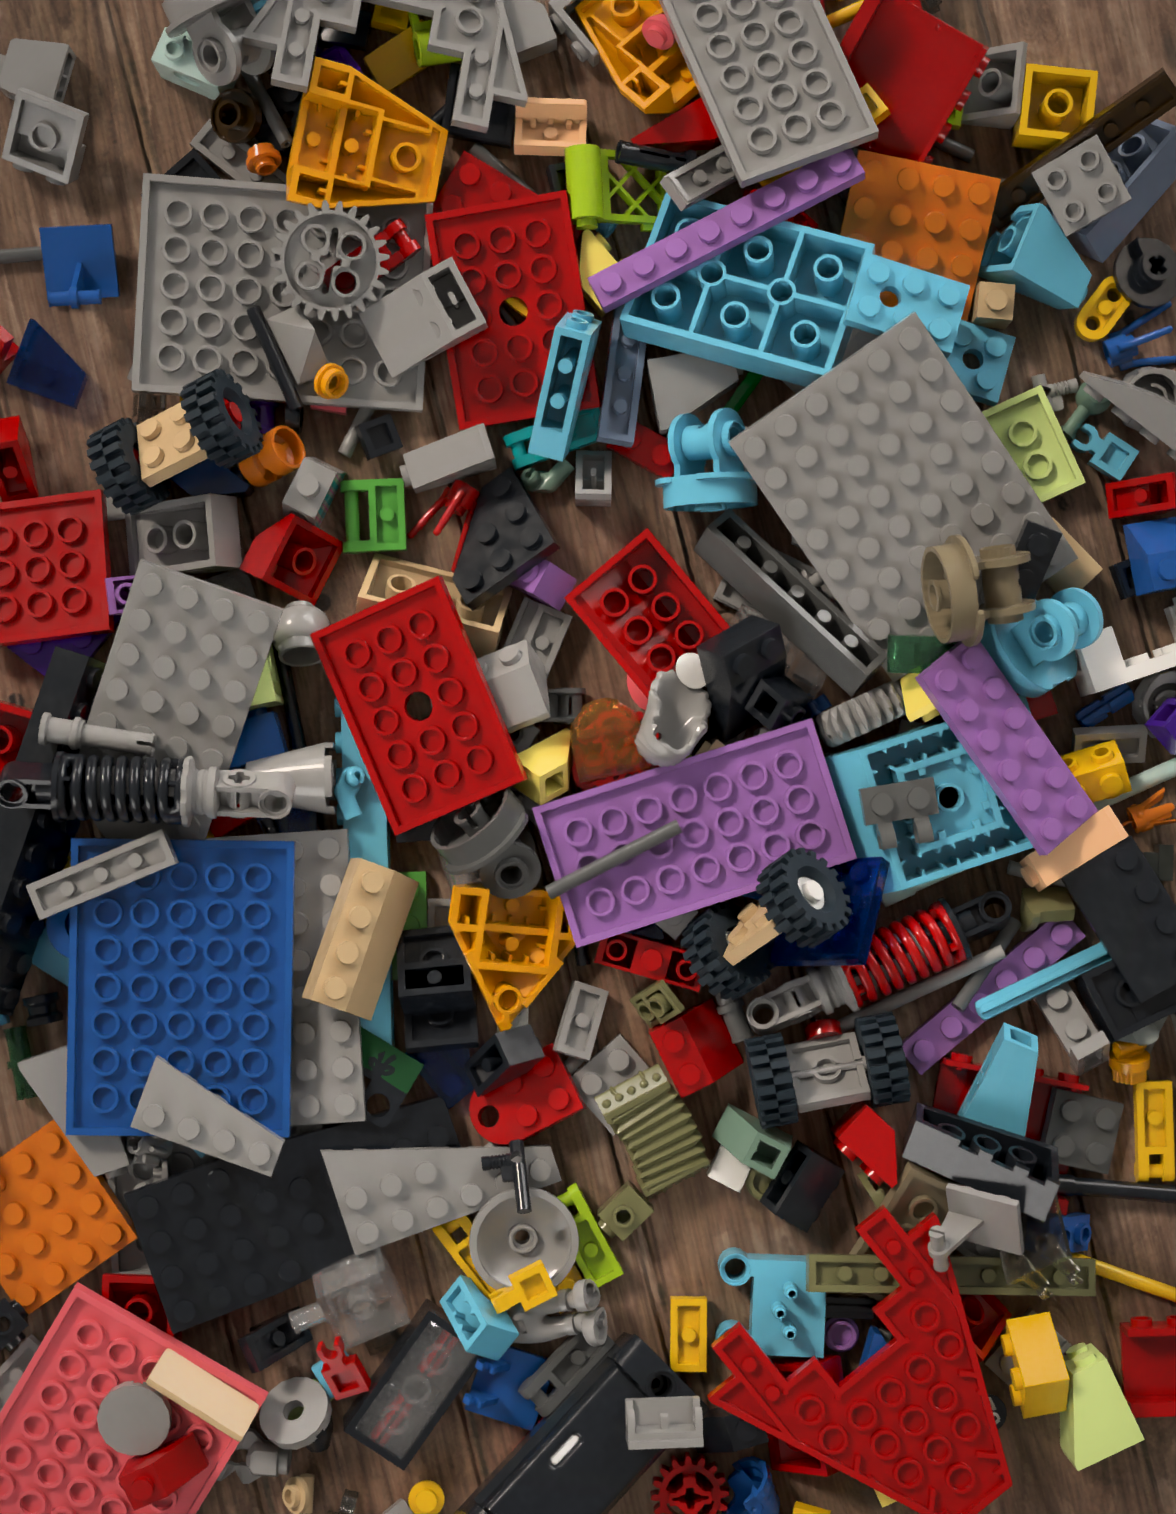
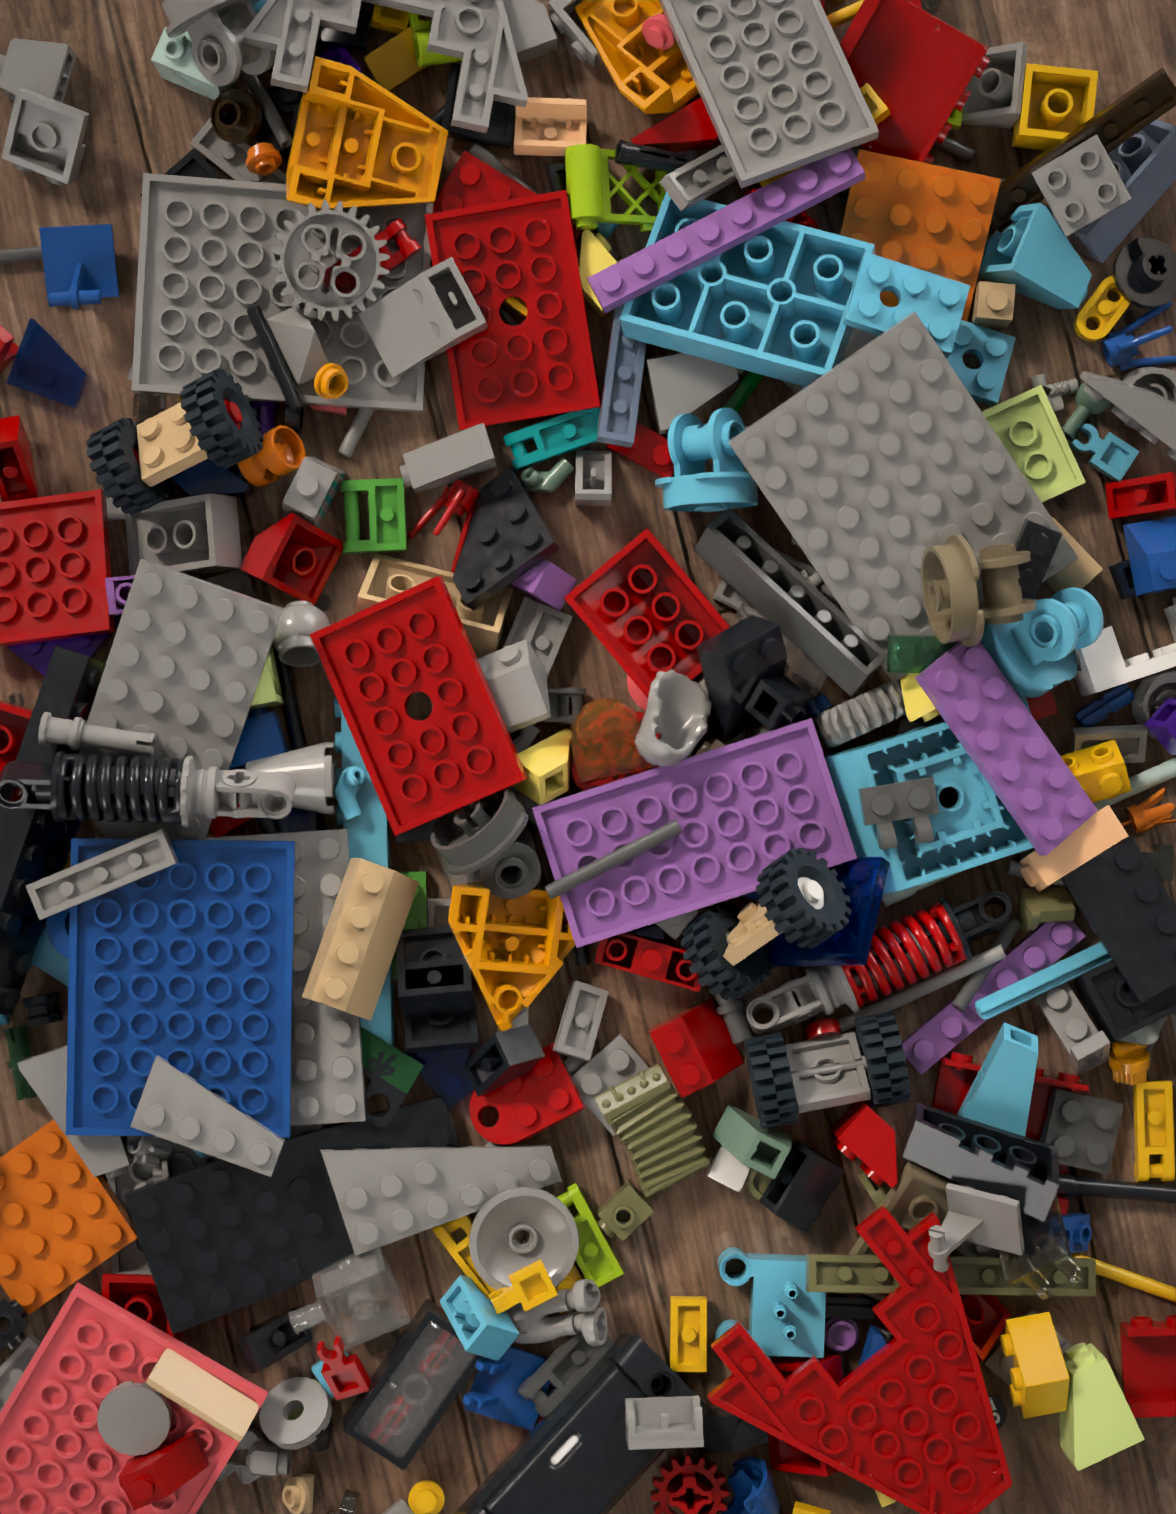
(378, 436): black plate -> none
(512, 1172): black hose -> none
(564, 384): medium azure slope -> none
(656, 1003): olive slope -> none
(690, 671): white sticker -> none

